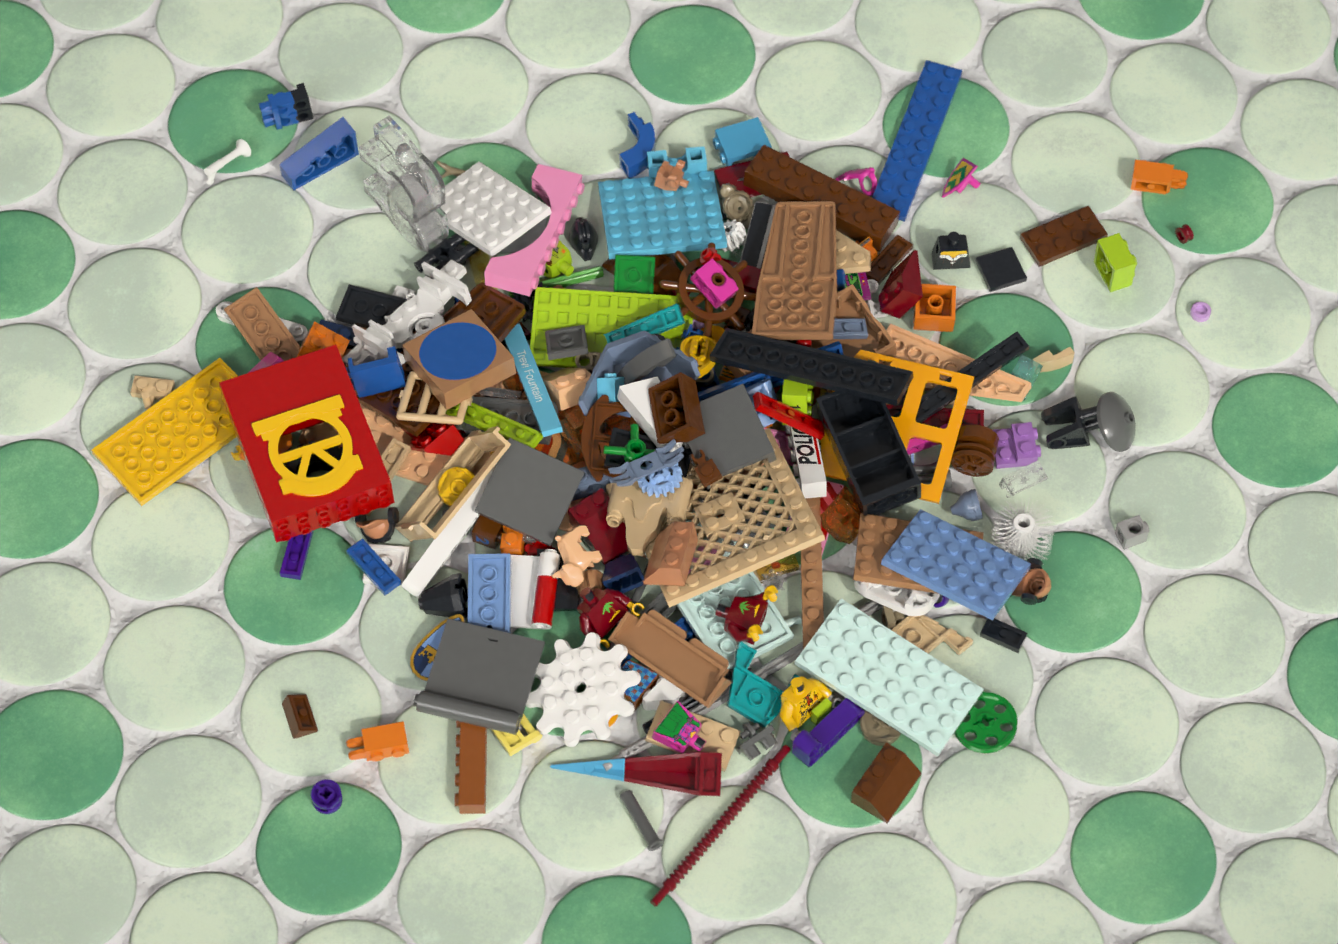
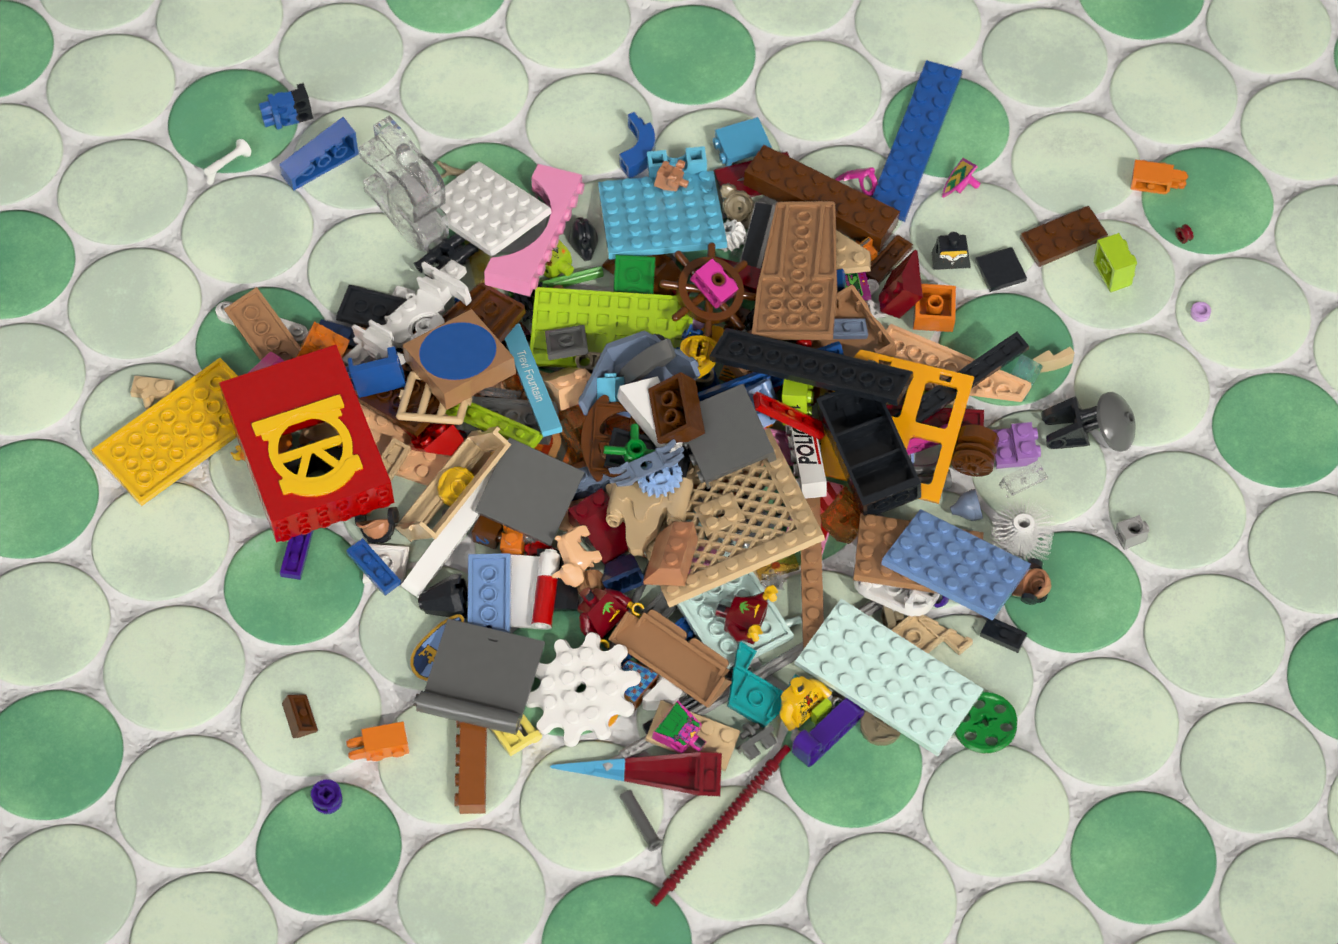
(653, 324): teal plate -> none
(706, 470): reddish brown plate -> none
(709, 253): red plate -> none
(885, 783): reddish brown slope -> none

